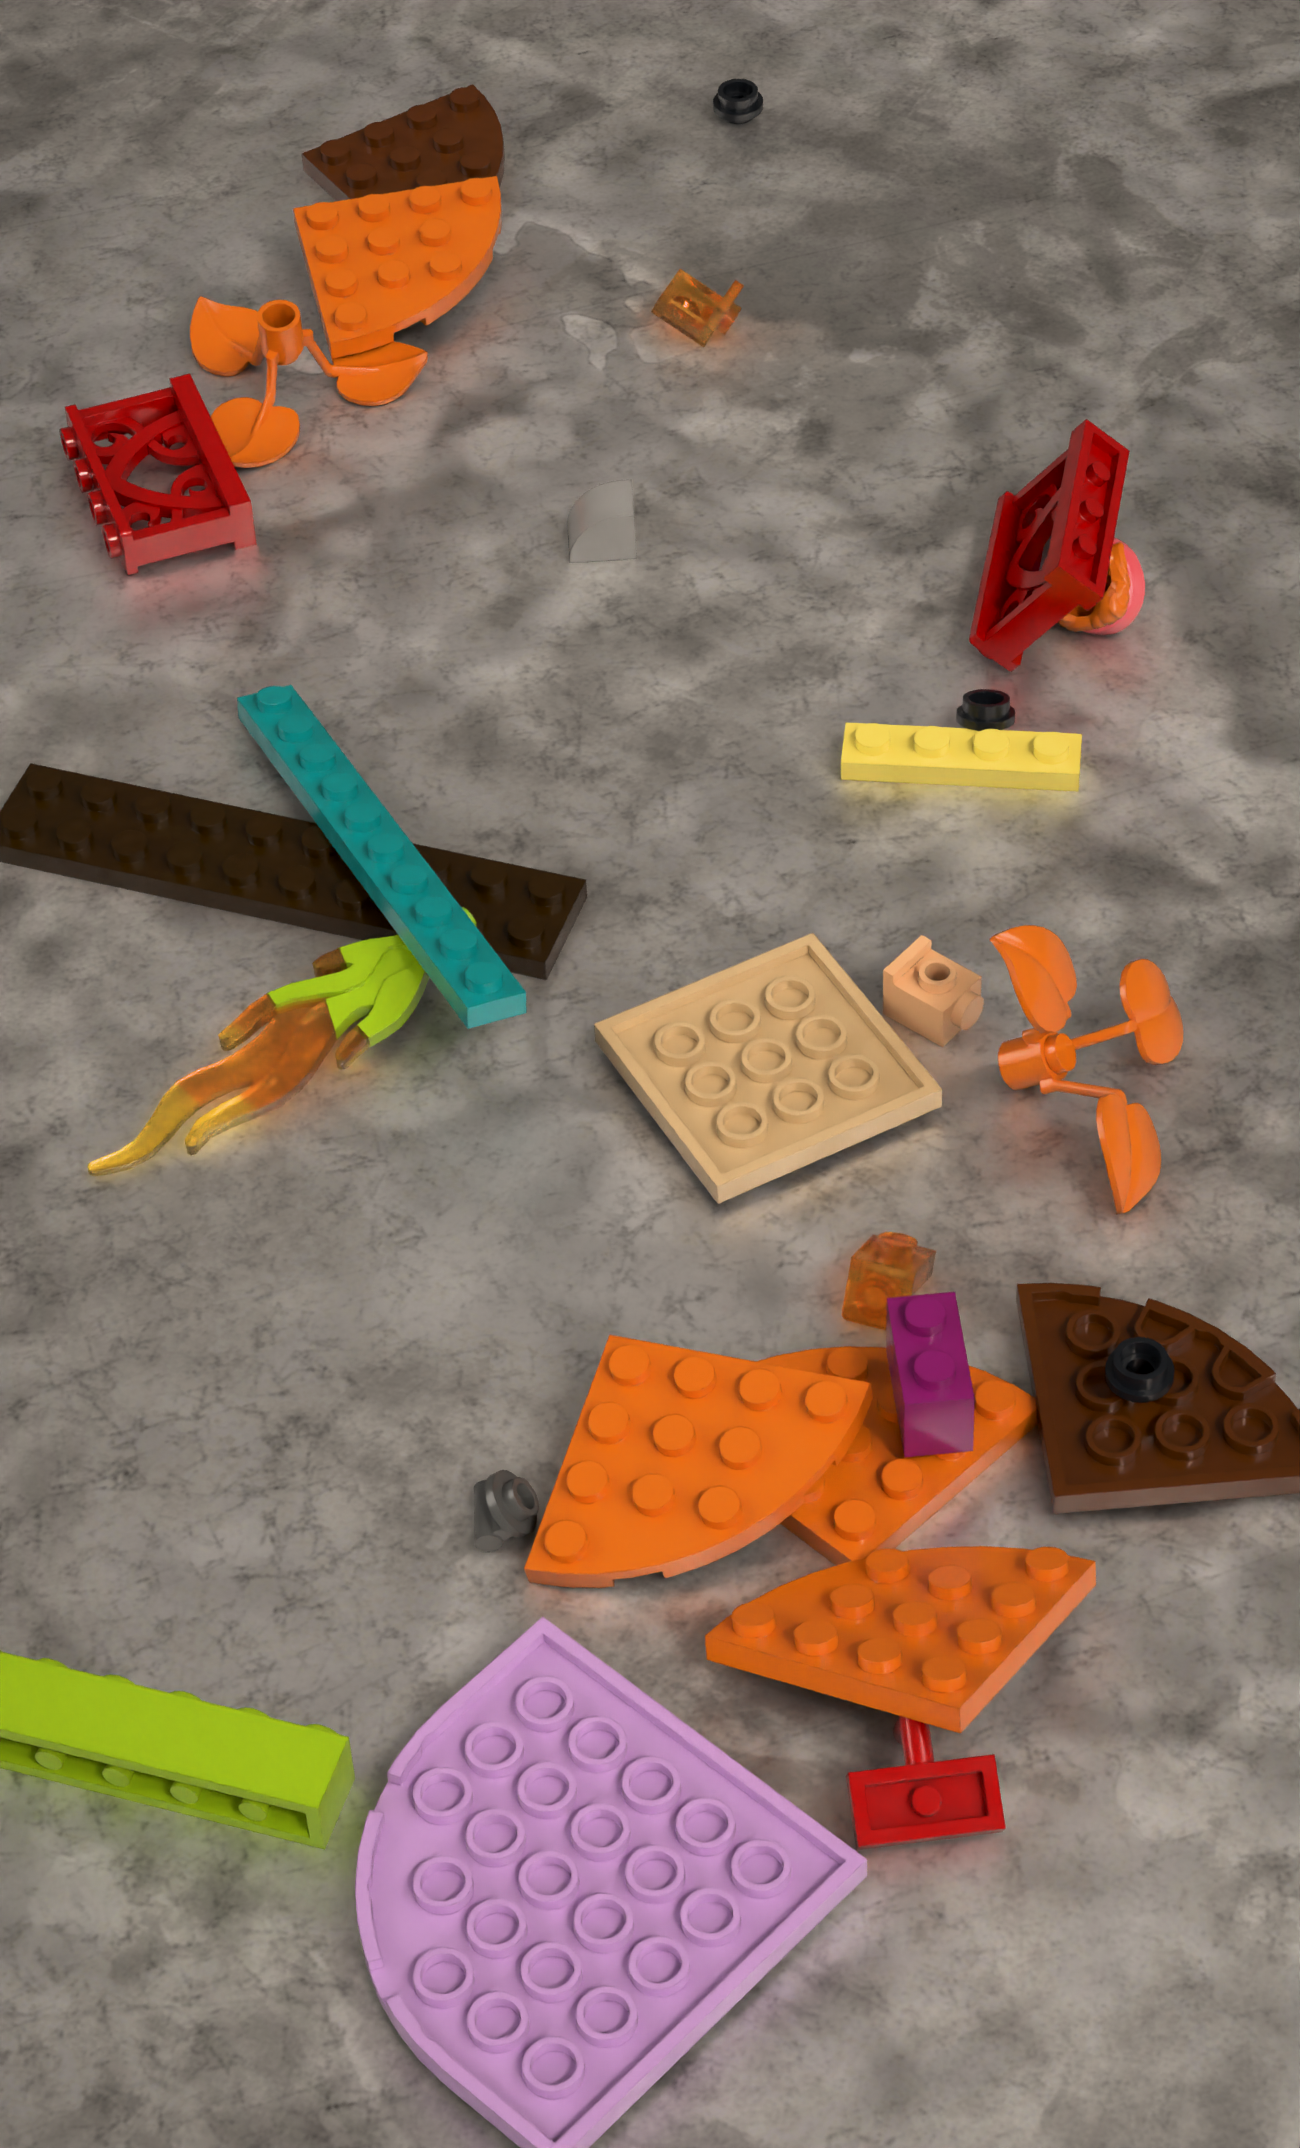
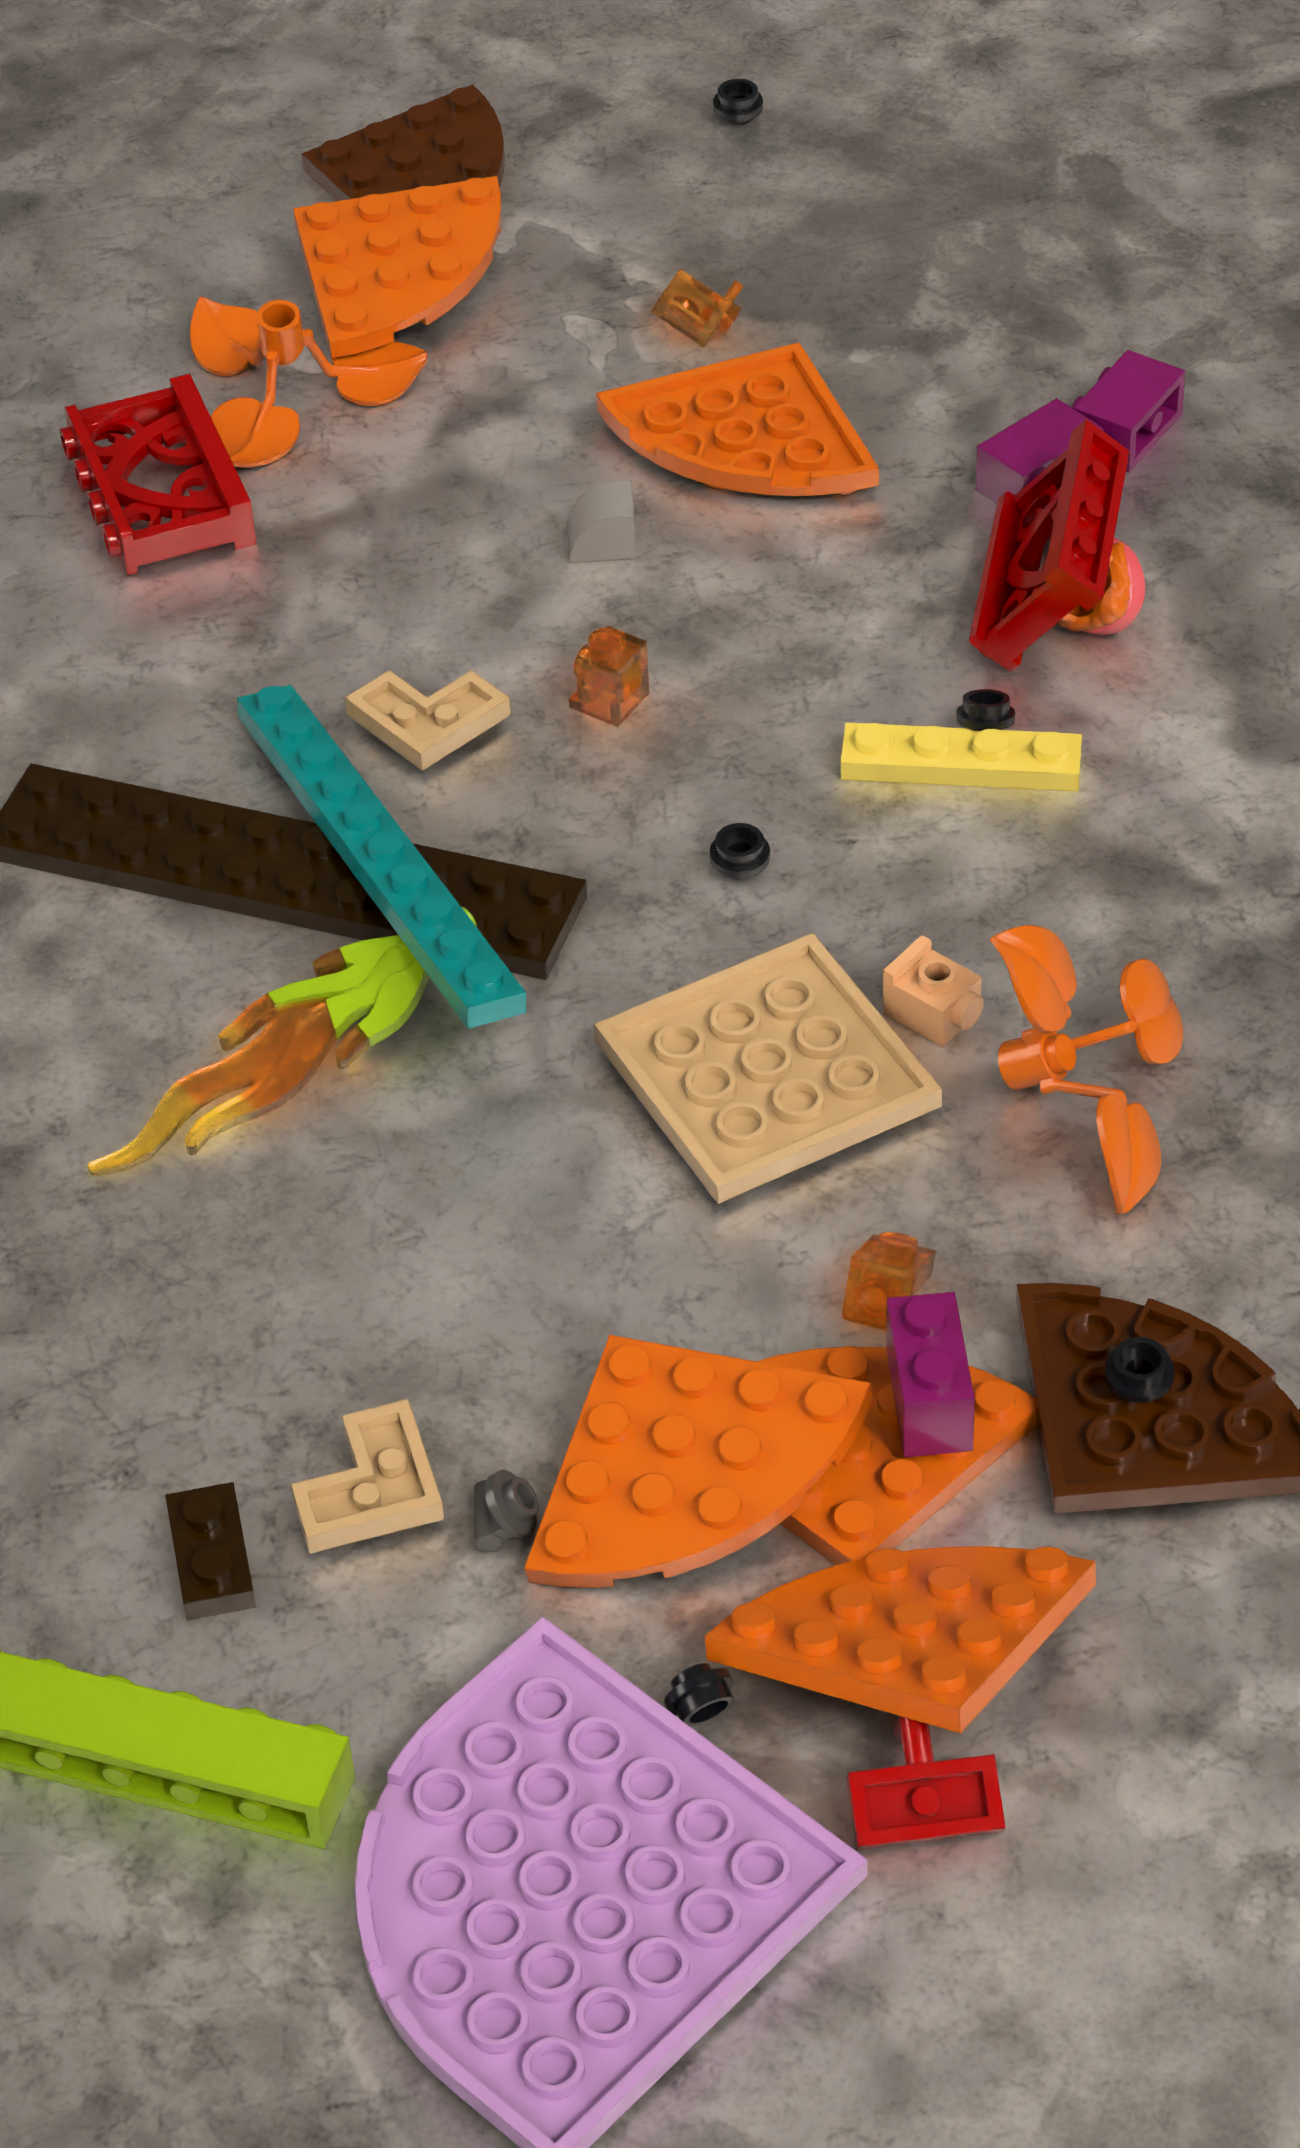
(210, 1551): none -> dark brown plate
(383, 1493): none -> tan plate
(430, 726): none -> tan plate
(610, 675): none -> clear orange brick
(700, 1694): none -> black plate
(739, 851): none -> black plate
(745, 426): none -> orange plate
(1025, 449): none -> magenta brick
(1135, 402): none -> magenta brick

